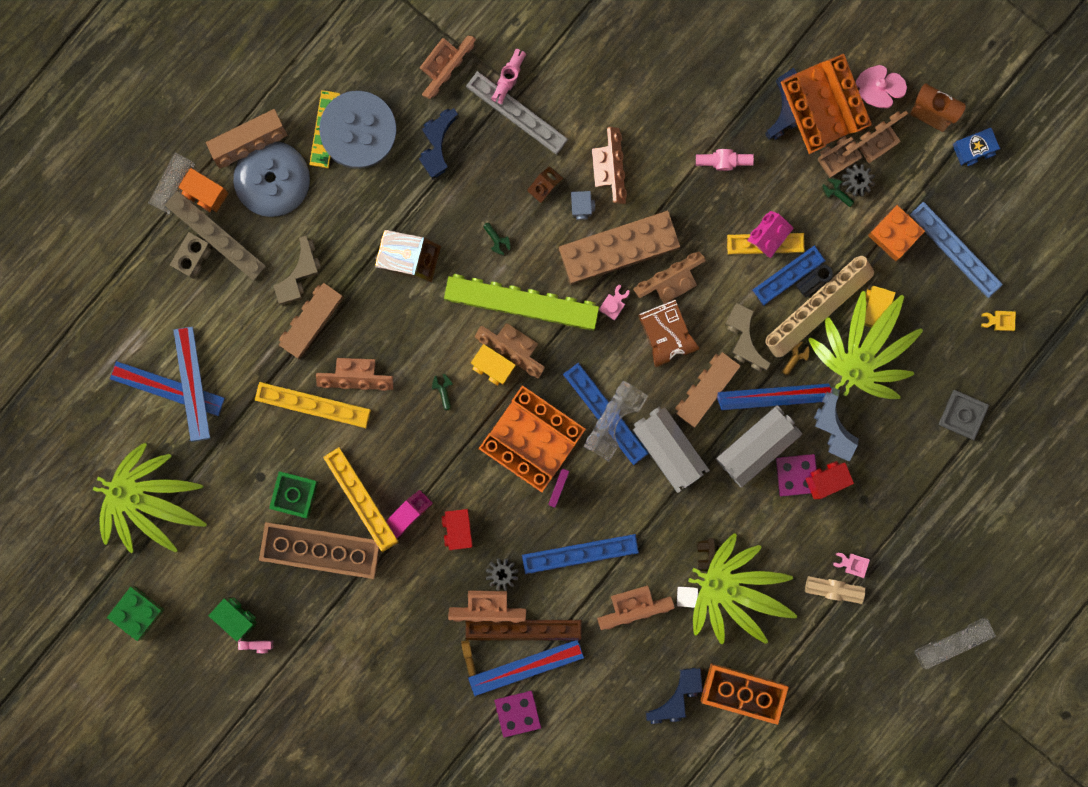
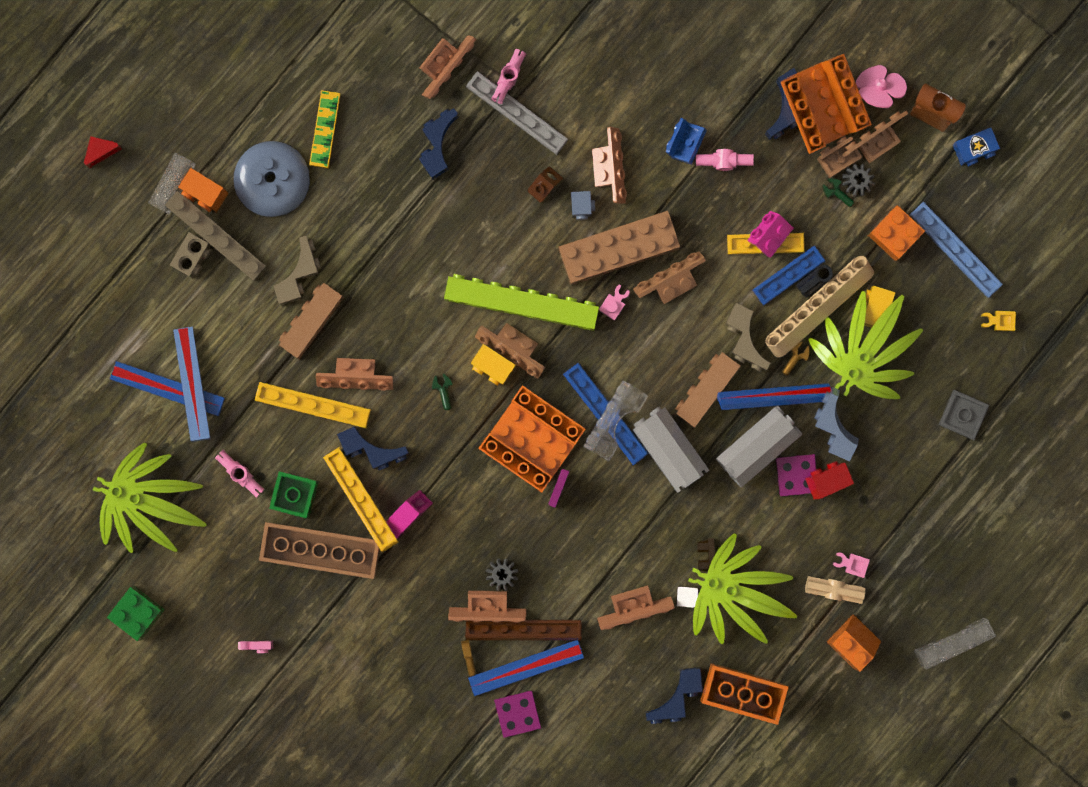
(99, 150): none -> red slope
(232, 466): none -> bright pink pin
(233, 618): green brick -> none
(246, 138): medium nougat brick -> none
(357, 129): sand blue brick -> none
(379, 458): none -> dark blue arch
(408, 255): reddish brown slope -> none
(458, 529): red brick -> none
(495, 237): dark green bar -> none
(580, 553): blue tile -> none
(667, 333): dark orange piece -> none
(685, 141): none -> blue bracket
(855, 643): none -> orange slope

